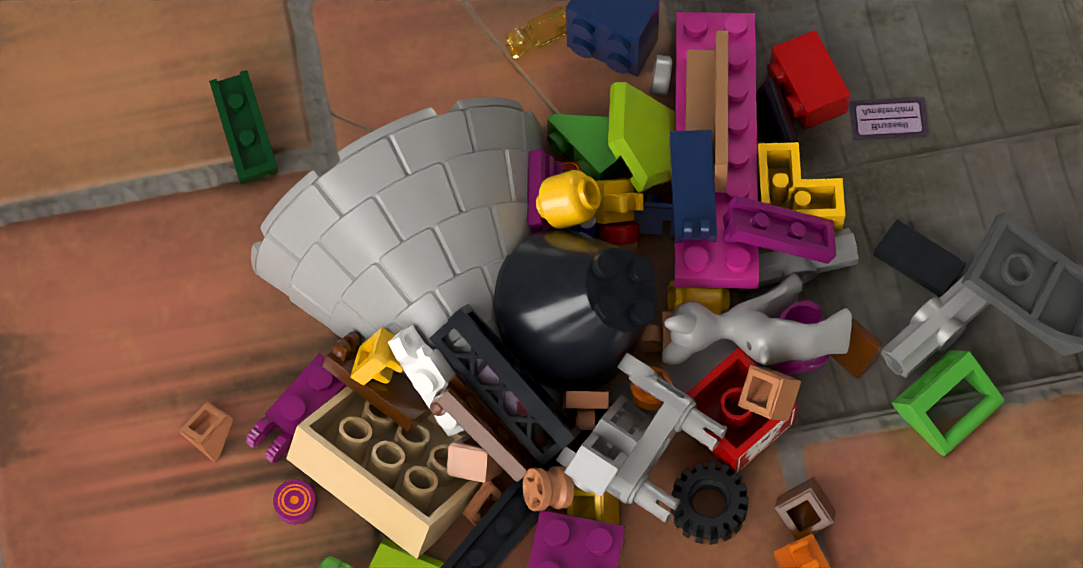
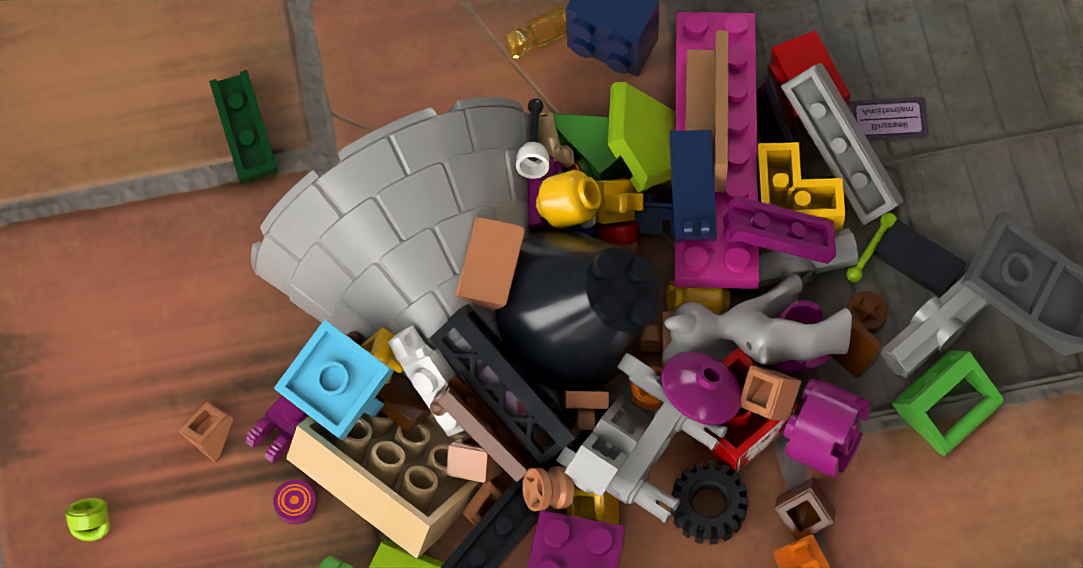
(87, 515): none -> lime tile
(335, 380): none -> medium azure bracket
(490, 263): none -> nougat slope
(533, 157): none -> white hinge
(549, 139): none -> tan arm
(661, 75): light grey tile -> none
(701, 388): none -> magenta dish
(826, 428): none -> magenta brick
(842, 143): none -> light grey slope
(854, 273): none -> lime hinge
(868, 310): none -> reddish brown tile

